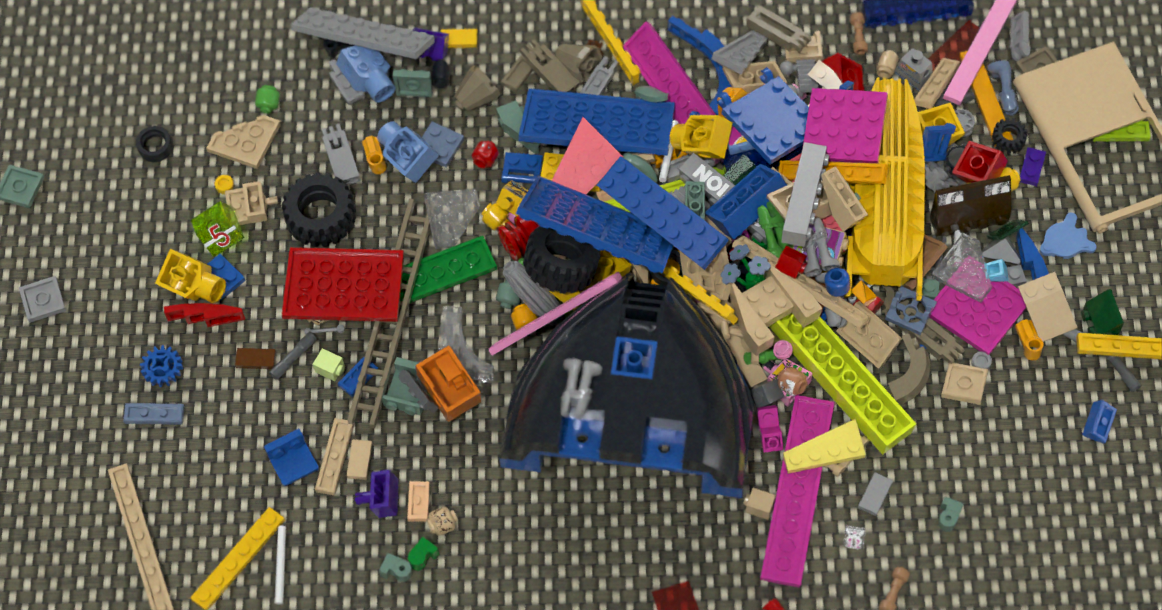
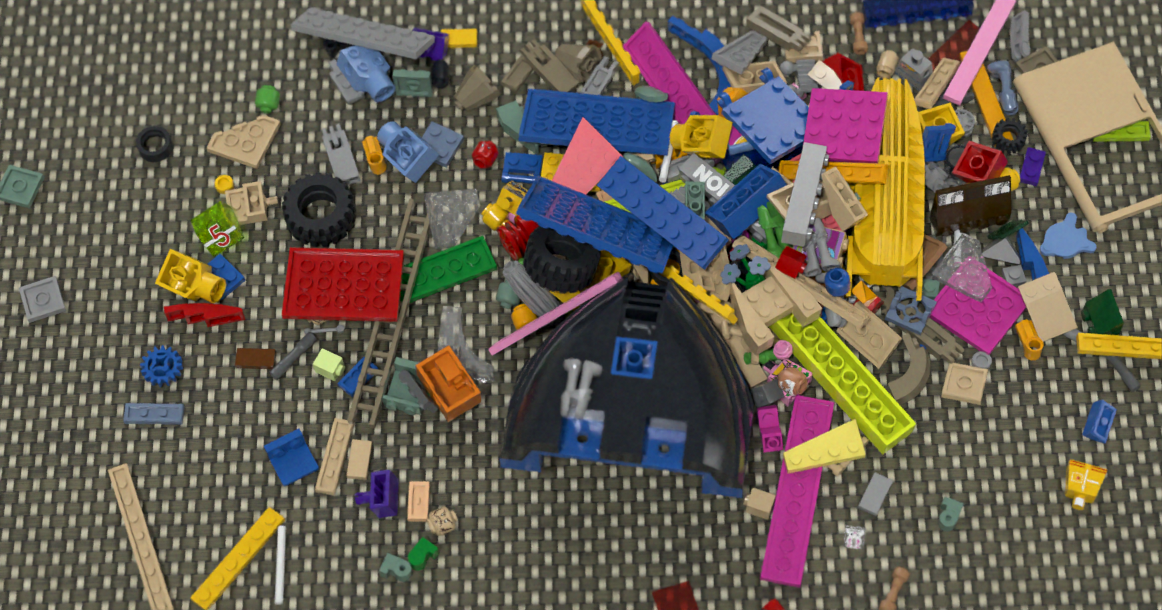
(997, 271): medium azure slope -> none
(1083, 482): none -> yellow torso

